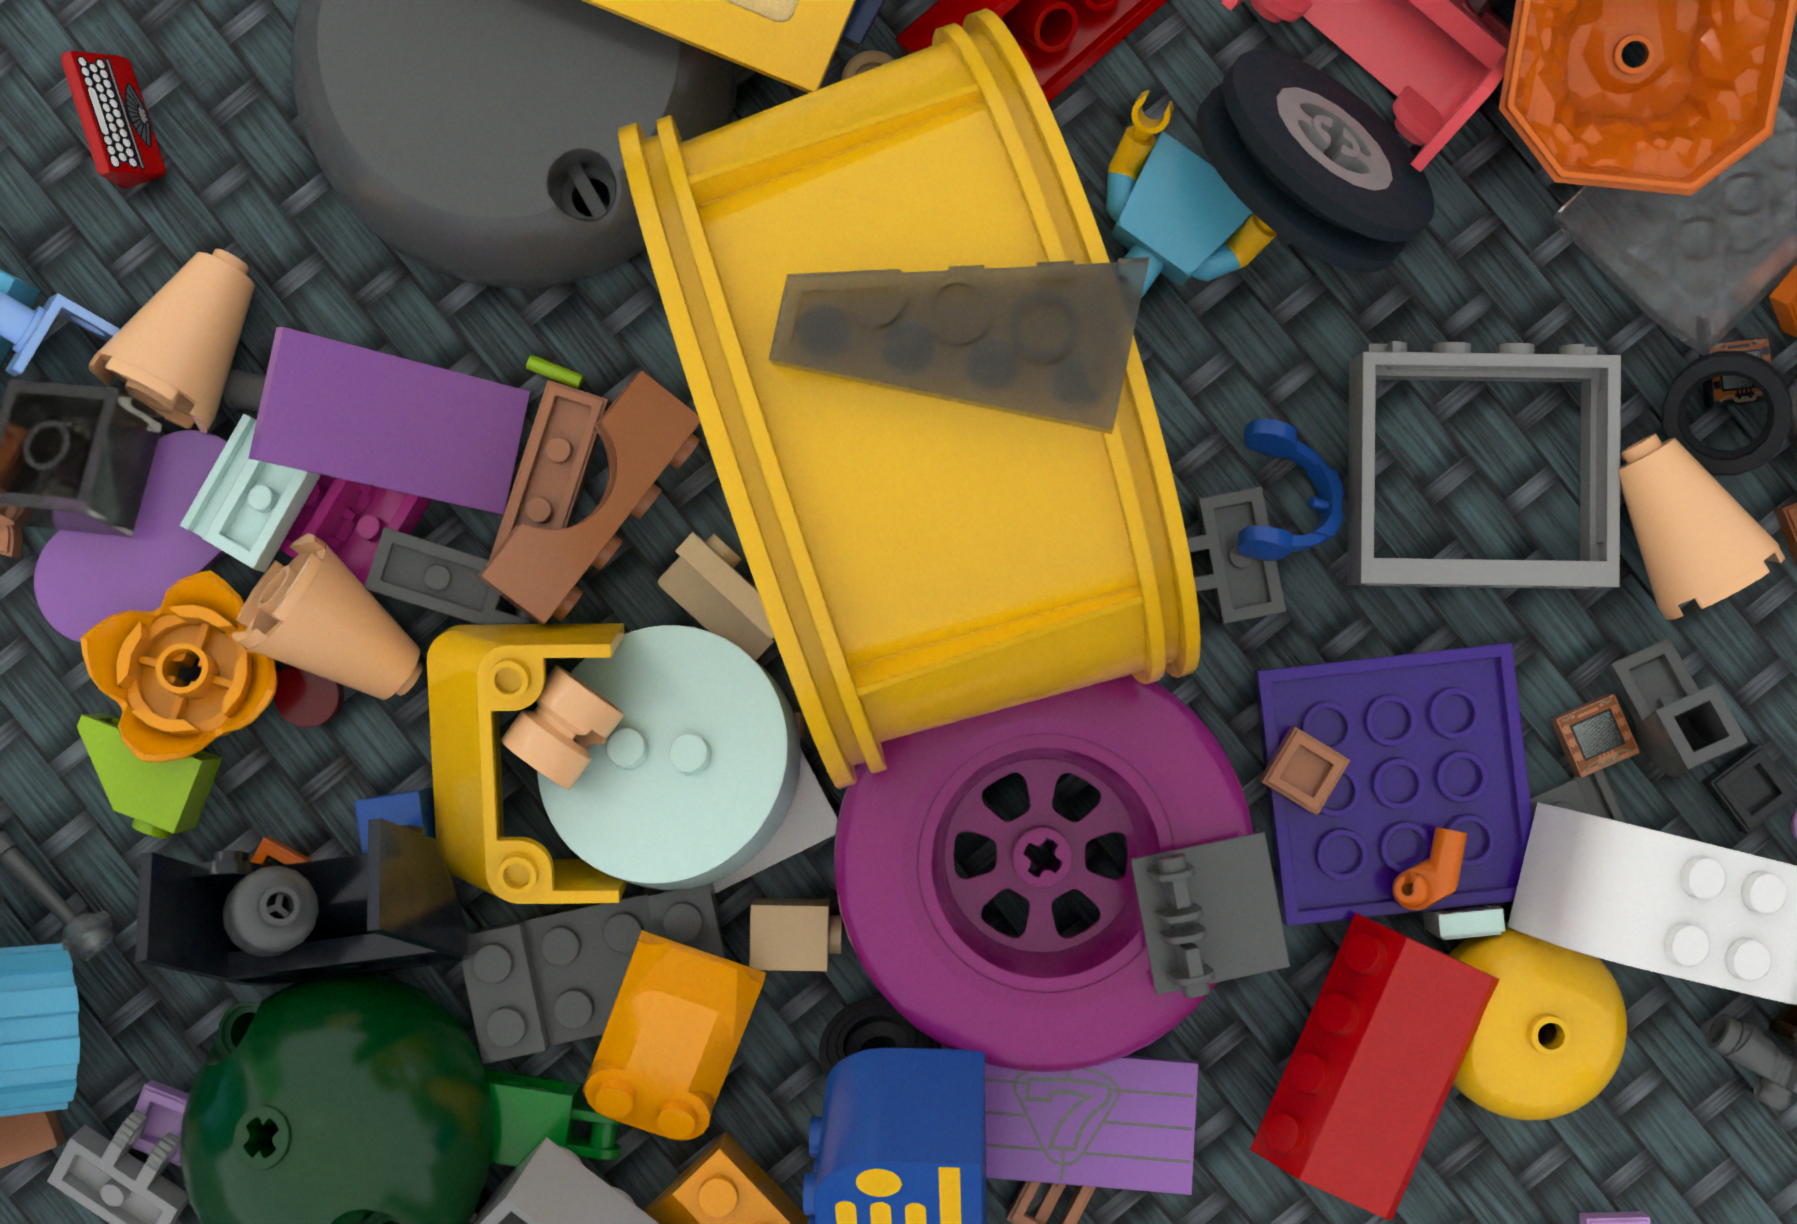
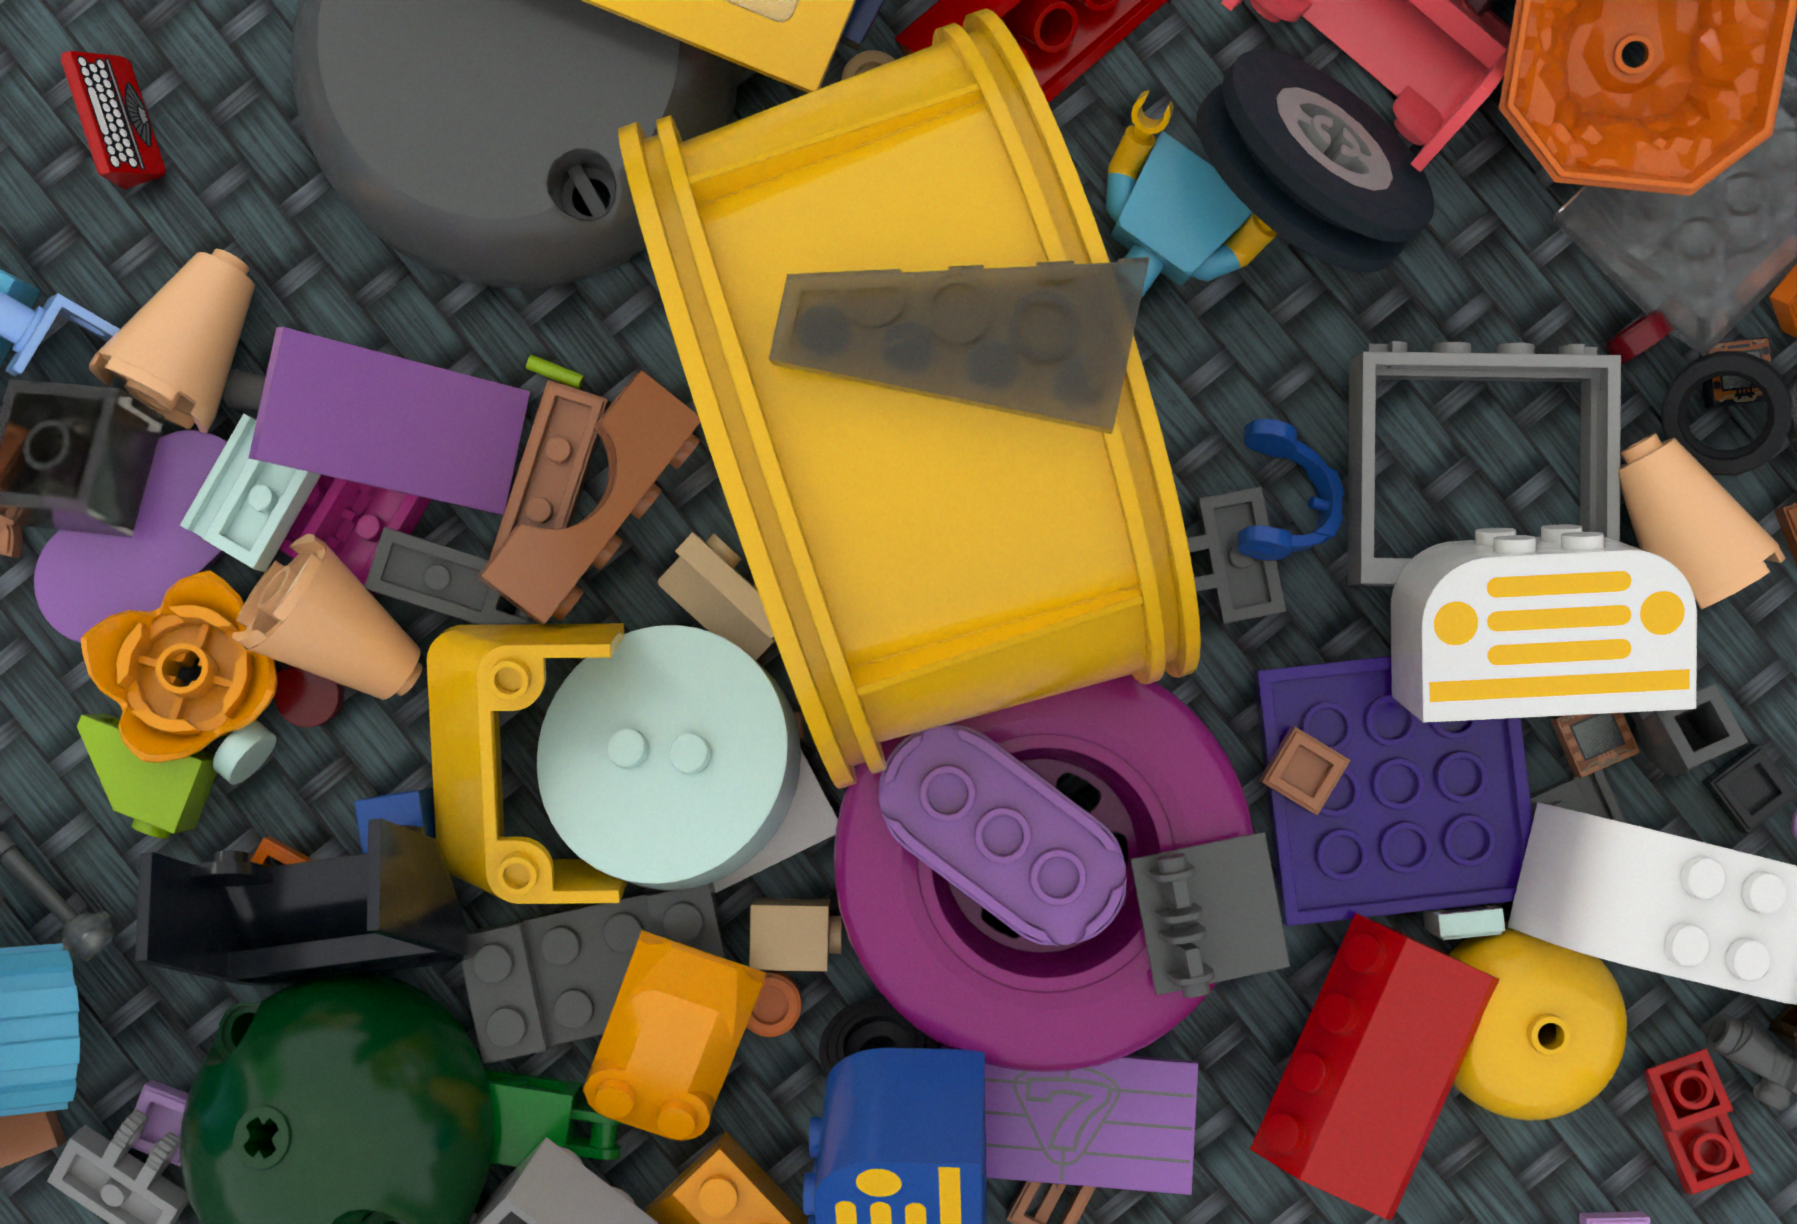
(243, 752): none -> light aqua tile
(249, 918): dark grey head -> none
(562, 728): light nougat wheel -> none
(776, 1005): none -> orange tile
(1002, 835): none -> medium lavender tile
(1434, 877): orange arm -> none
(1541, 628): none -> white brick
(1639, 336): none -> dark red tile
(1695, 1122): none -> red slope

